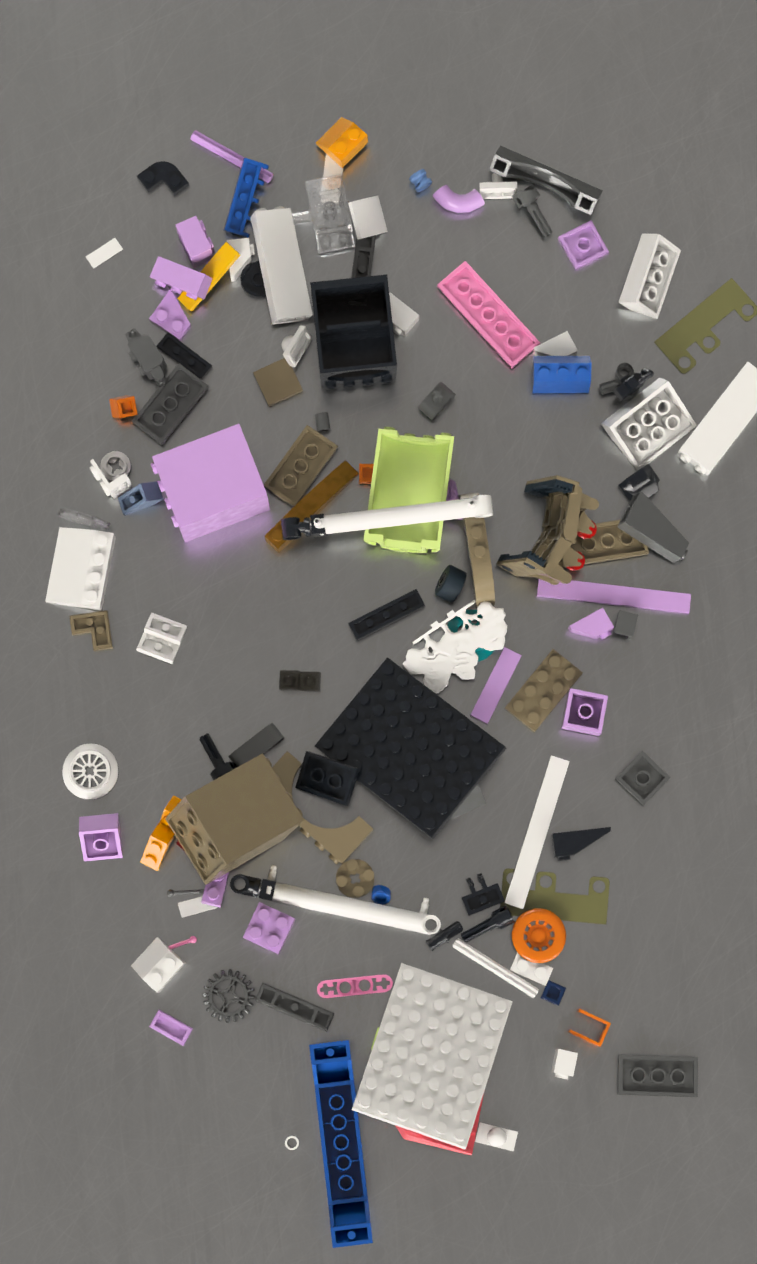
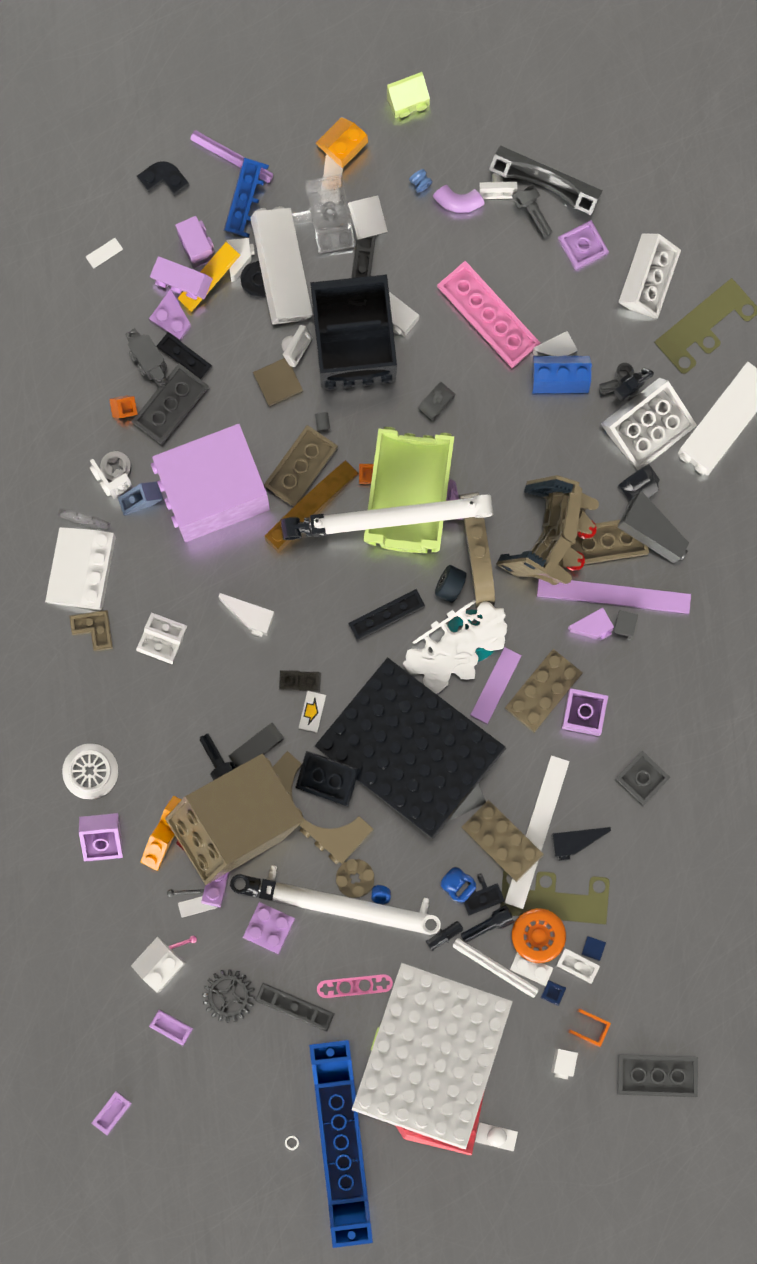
(111, 1113): none -> lavender tile
(252, 616): none -> white slope
(312, 711): none -> white tile
(408, 95): none -> yellowish green slope
(454, 881): none -> blue piece
(502, 840): none -> dark tan plate
(578, 966): none -> white plate
(593, 948): none -> dark blue tile

